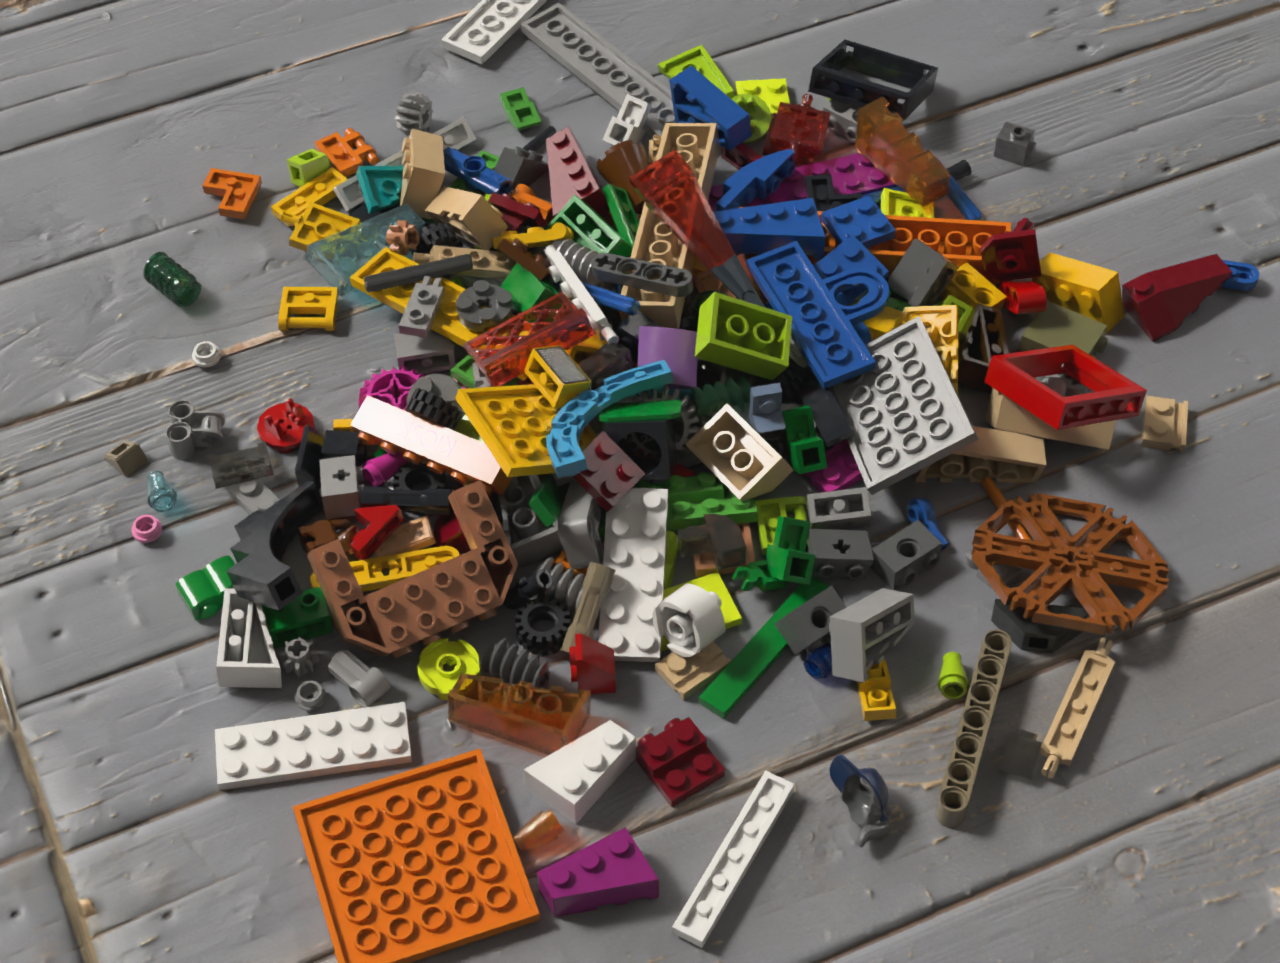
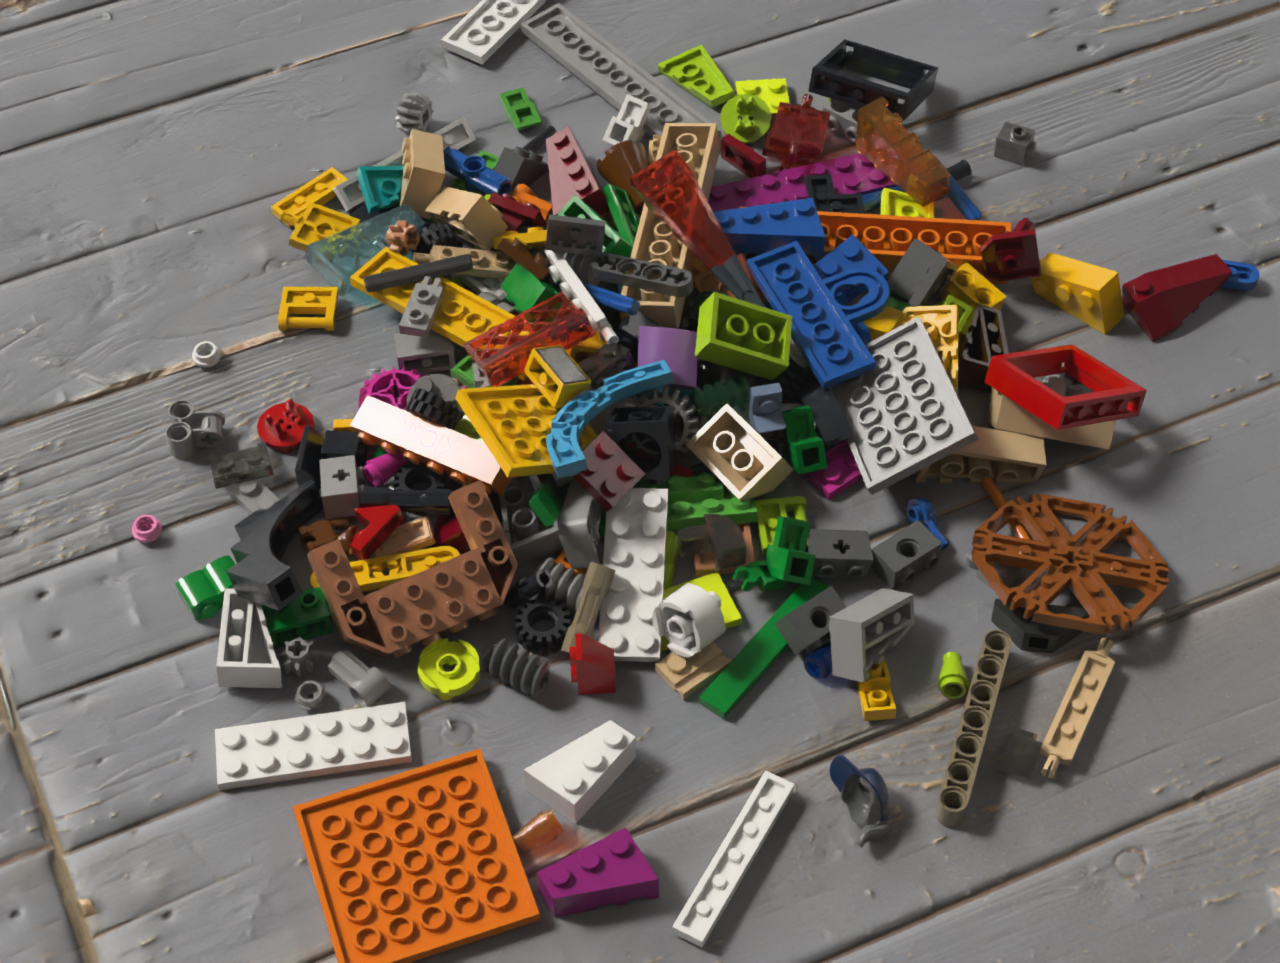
(126, 457): dark tan slope -> none
(160, 493): clear light blue cone -> none
(171, 279): clear green piece -> none
(236, 187): orange plate -> none
(307, 166): lime brick -> none
(341, 154): orange plate -> none
(480, 295): dark grey plate -> none
(518, 712): clear orange wedge -> none
(575, 235): none -> dark grey bracket
(641, 411): green piece -> none
(678, 760): dark red plate -> none
(700, 101): blue wedge -> none
(756, 180): blue slope -> none
(839, 509): light grey brick -> none
(861, 219): blue plate -> none
(1023, 296): red beam -> none
(1064, 327): olive panel -> none
(1164, 423): tan plate -> none

